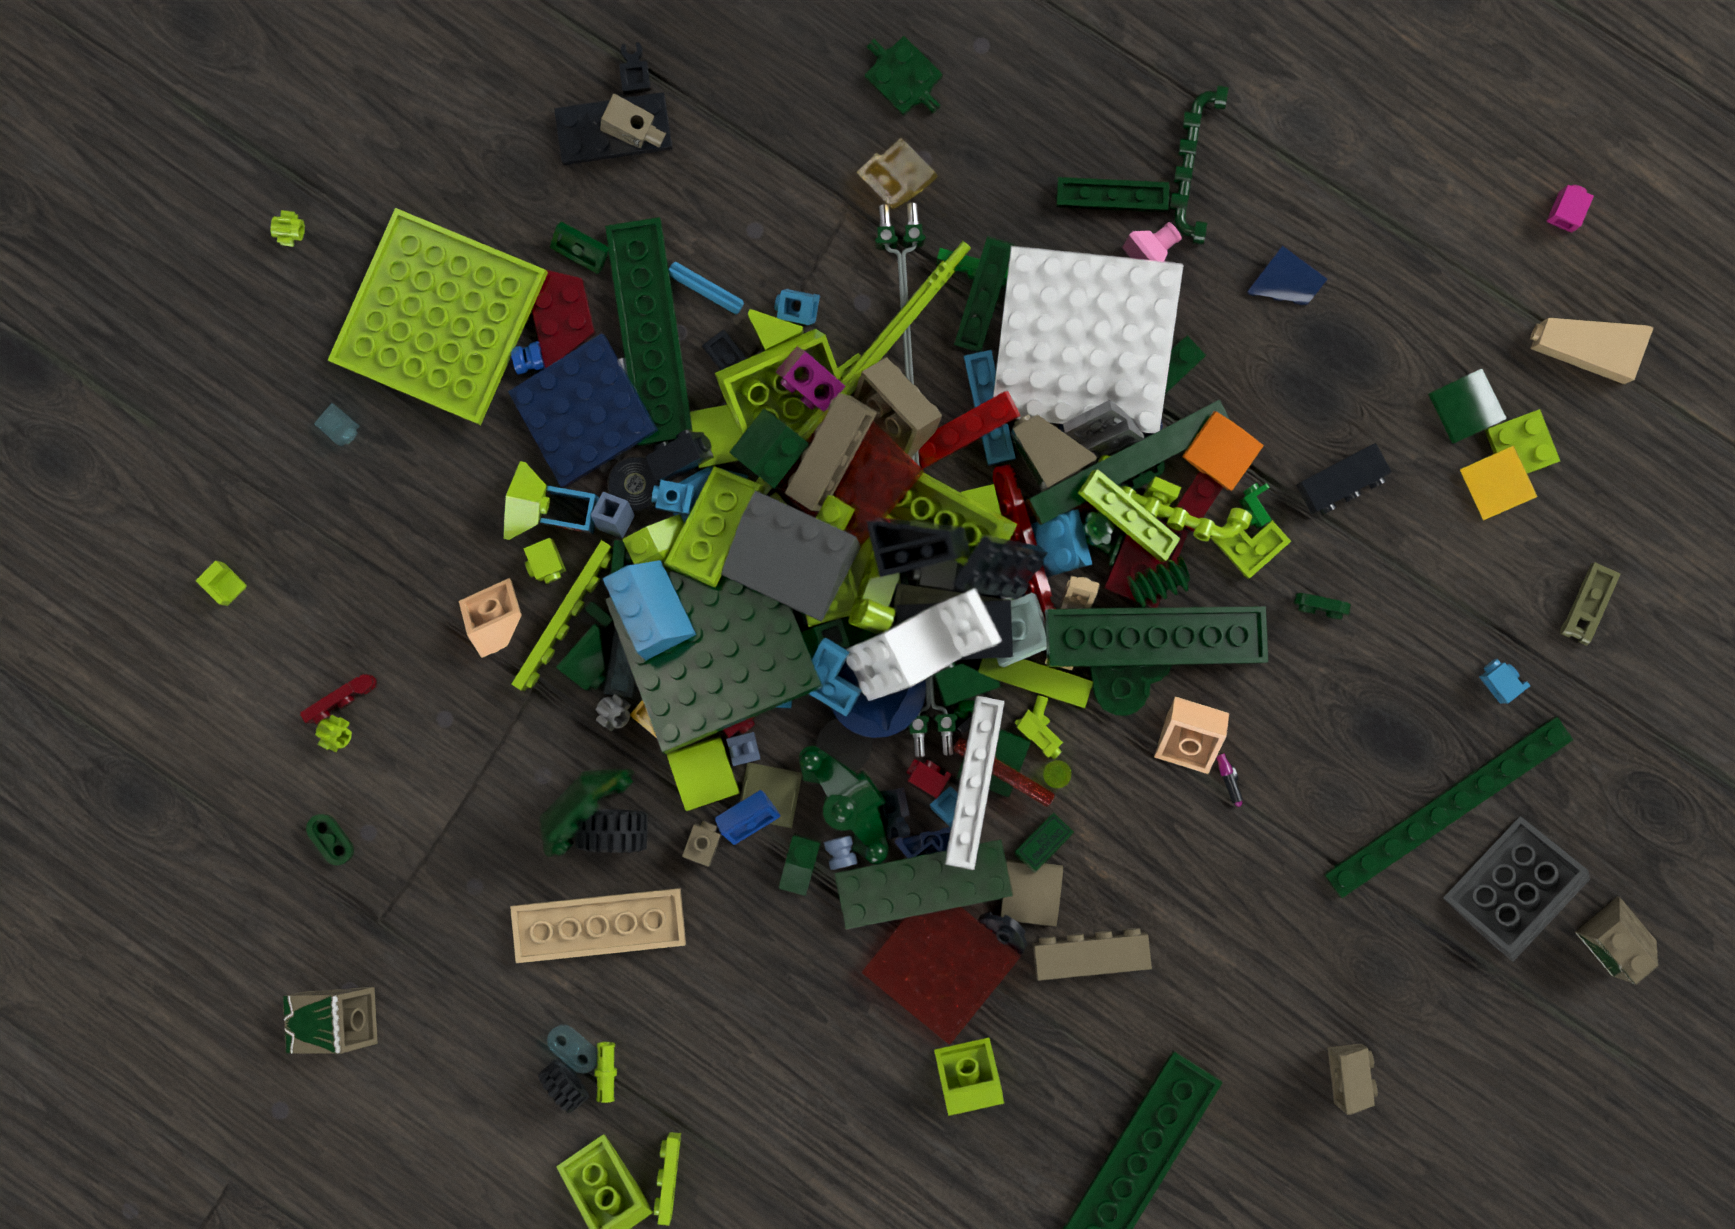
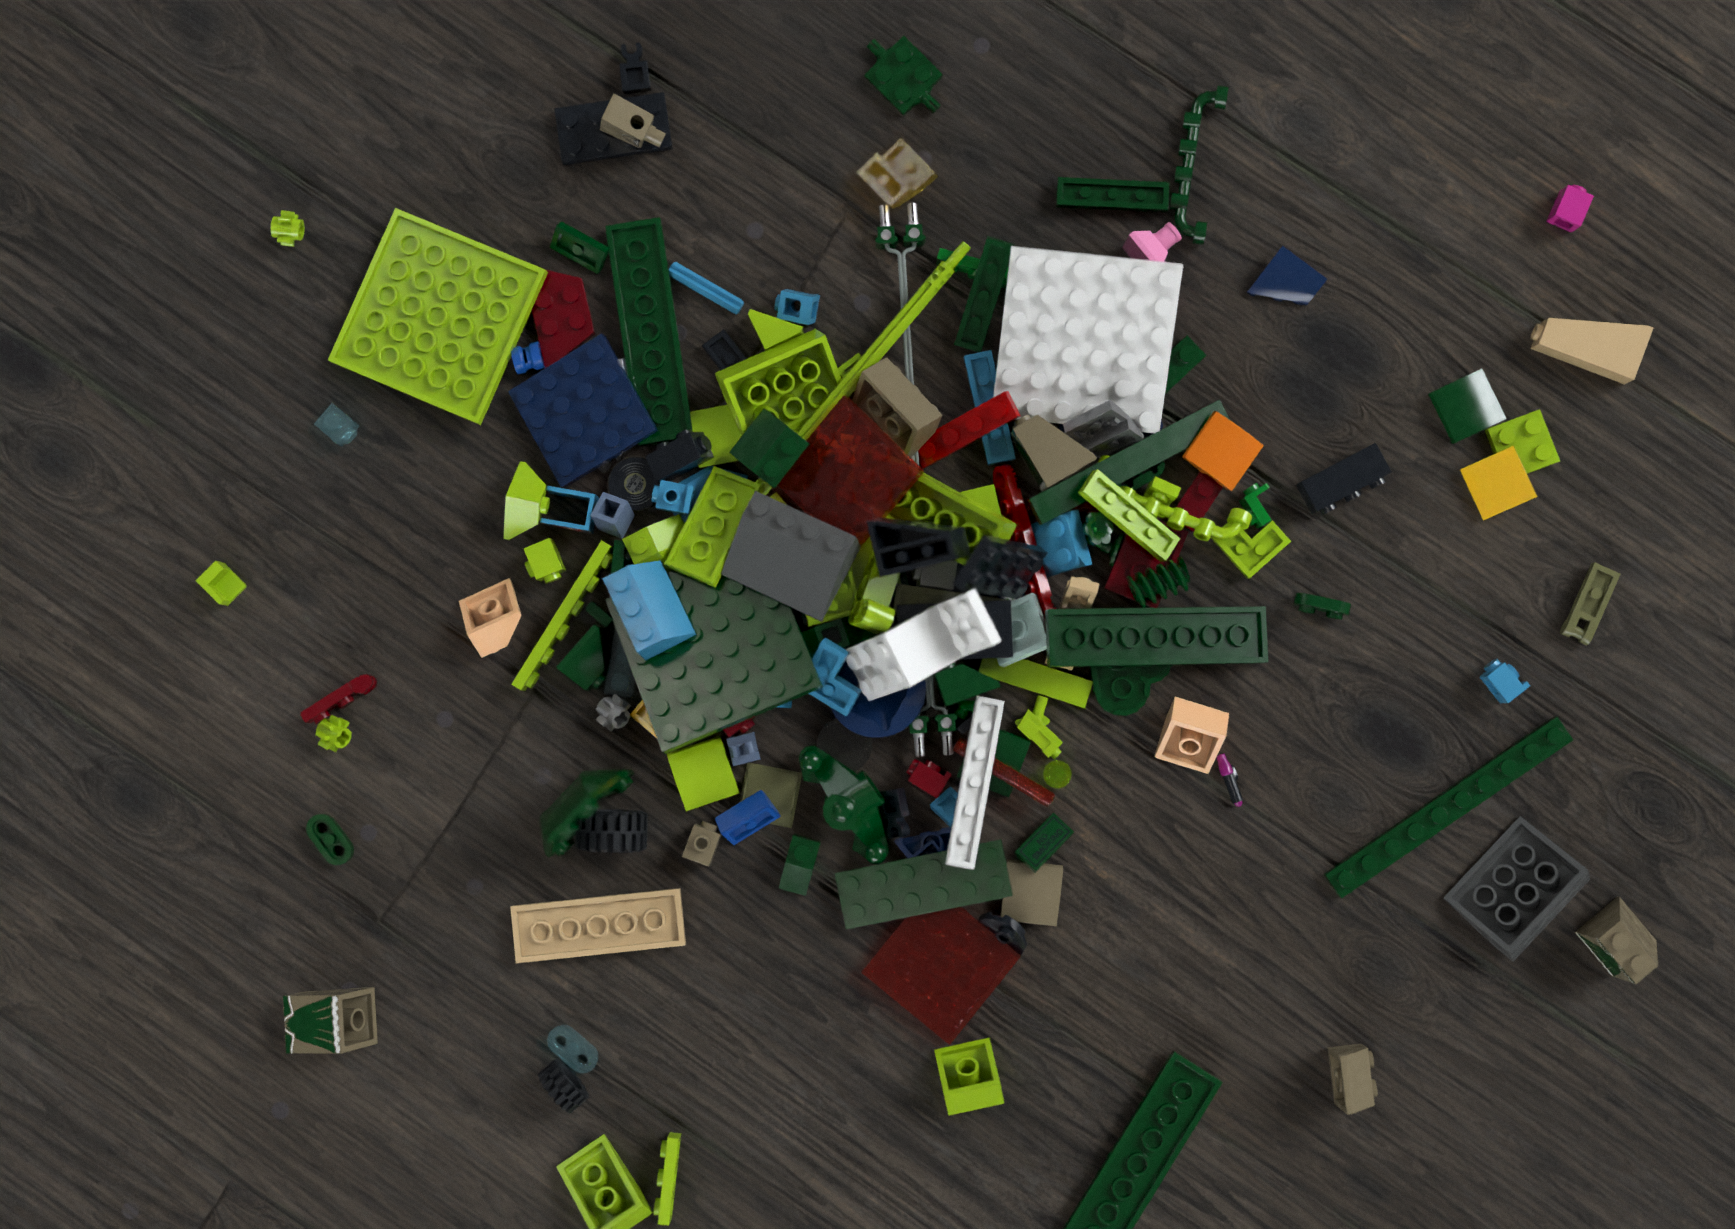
(605, 1072): lime pin -> none
(812, 376): magenta brick -> none
(830, 451): dark tan brick -> none
(835, 512): lime plate -> none
(840, 850): sand blue wheel -> none
(1092, 955): dark tan brick -> none

